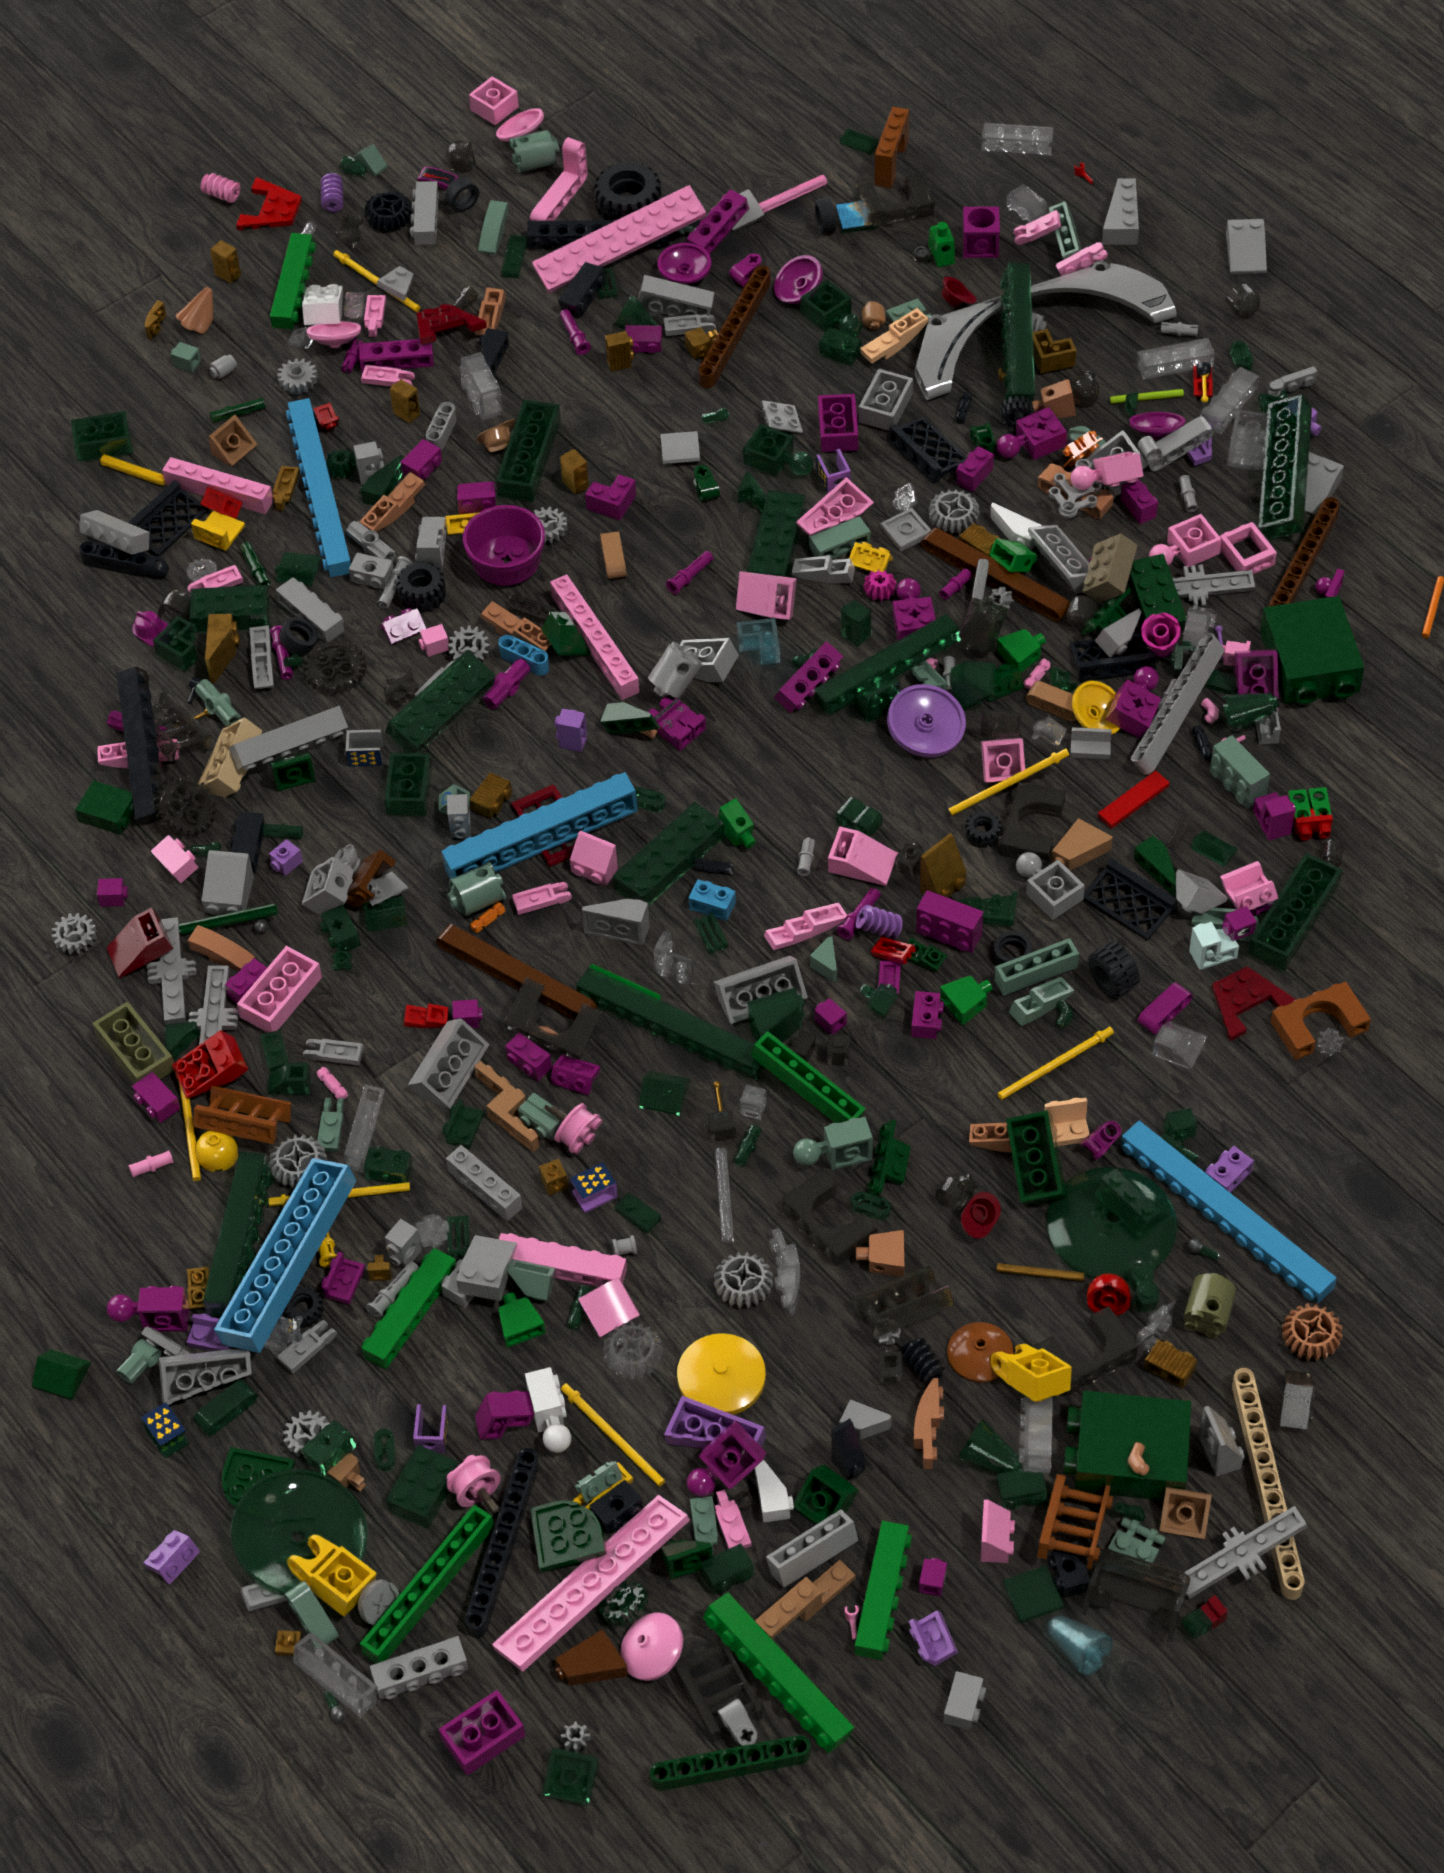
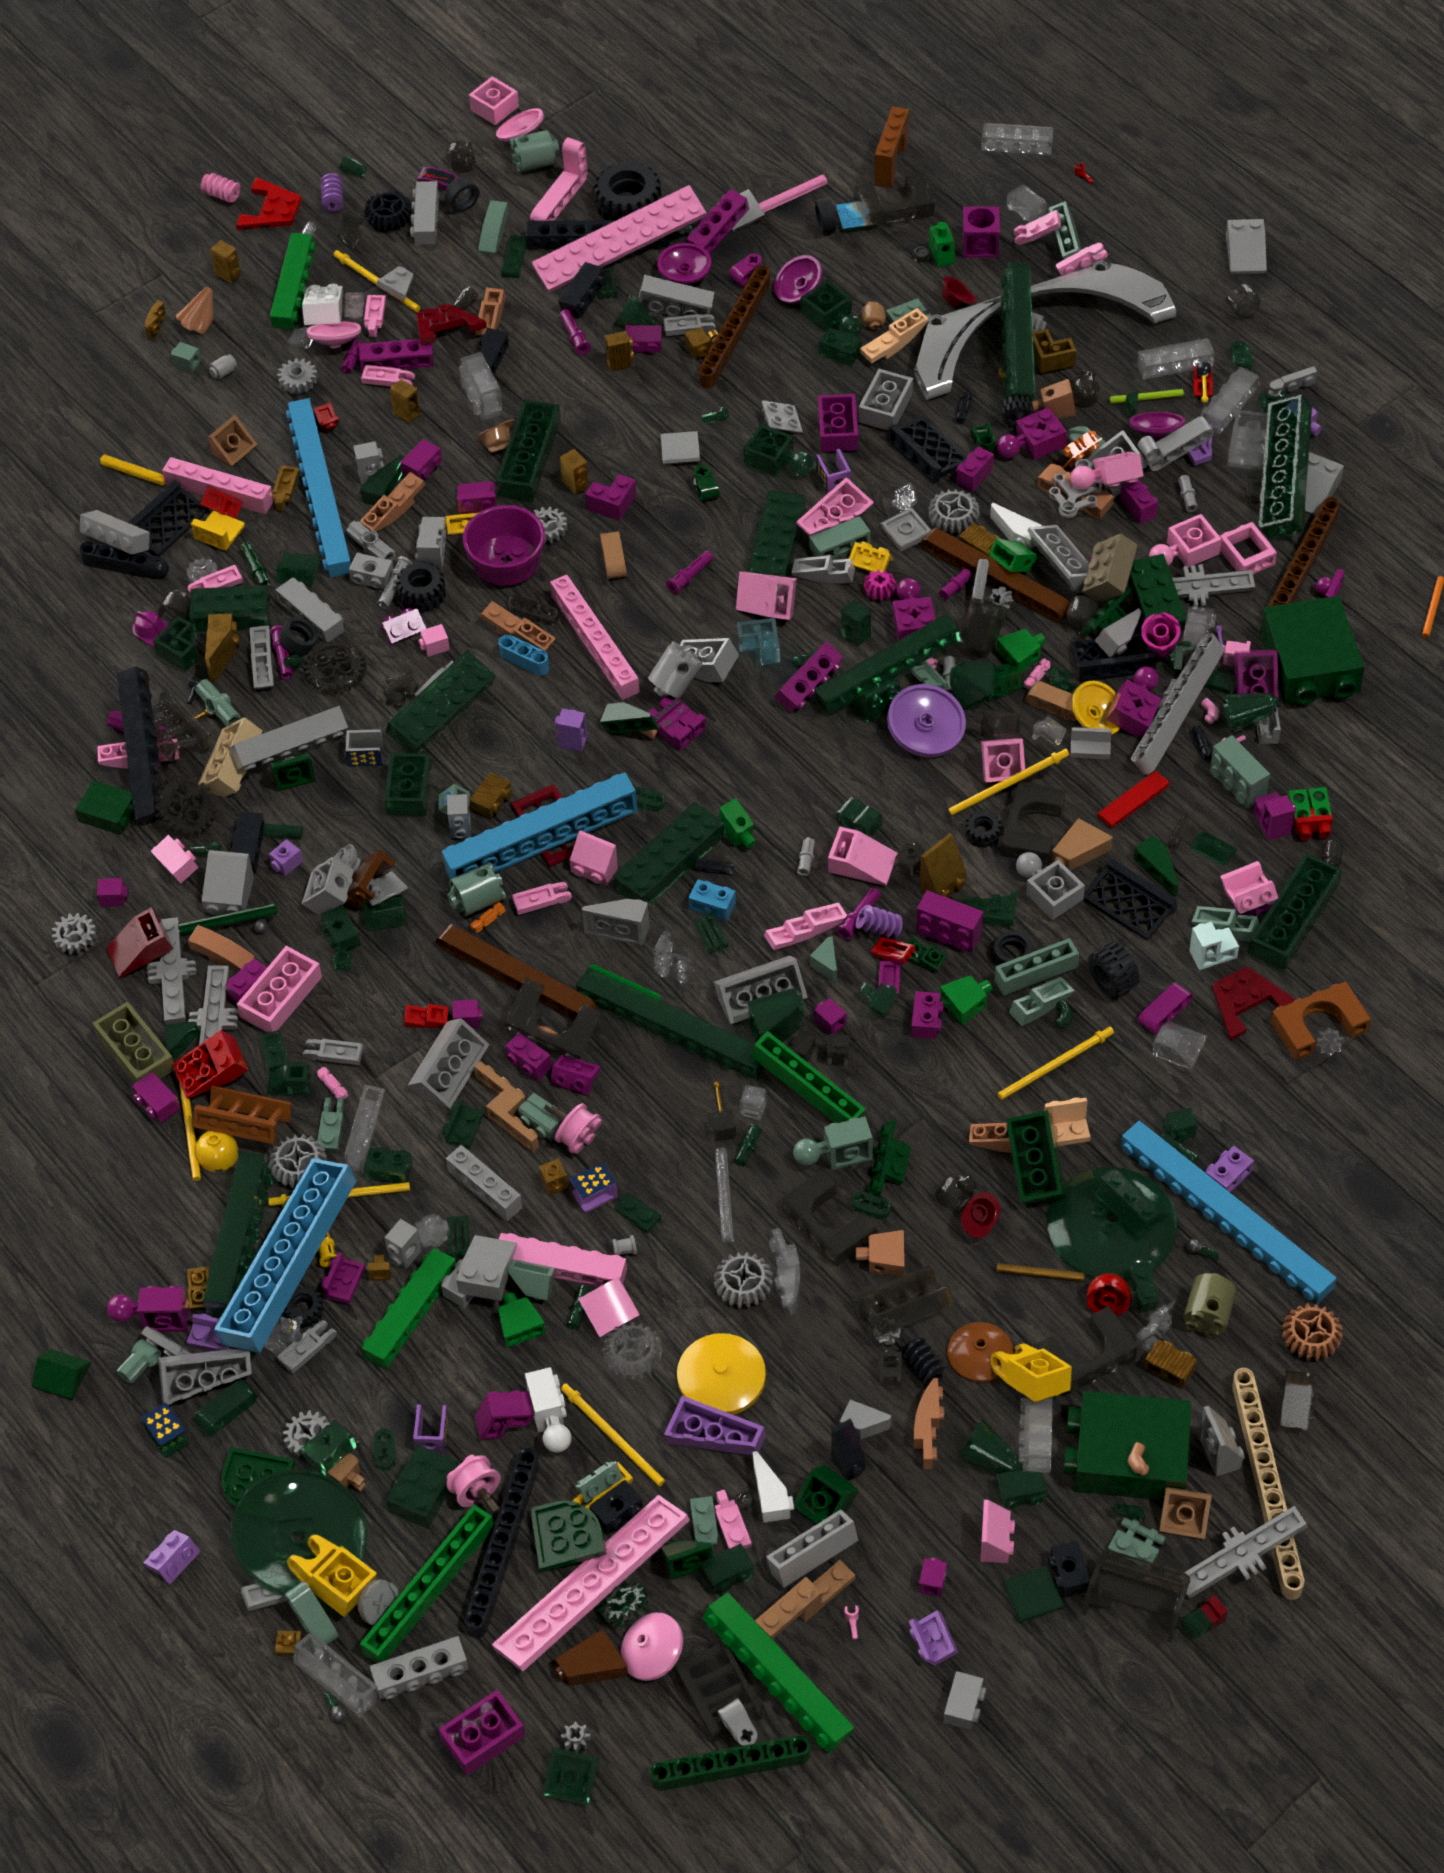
(101, 435): clear green brick -> none
(150, 1164): bright pink pin -> none
(237, 410): dark green pin -> none
(341, 463): clear green gear -> none
(372, 159): sand green slope -> none
(387, 1295): light grey pin -> none
(441, 425): light grey beam -> none
(470, 638): light grey gear -> none
(506, 684): magenta piece -> none
(564, 635): dark green slope -> none
(663, 1092): clear green slope -> none
(723, 1465): magenta brick -> none
(751, 491): clear green slope -> none
(859, 141): clear green tile -> none
(882, 1590): green brick -> none
(1057, 1508): dark orange fence -> none
(1080, 1643): clear light blue cone -> none
(1099, 1141): magenta piece -> none
(1122, 218): light grey wedge -> none
(1179, 329): light grey pin -> none
(1197, 893): light grey slope -> none
(1239, 923): magenta brick -> none

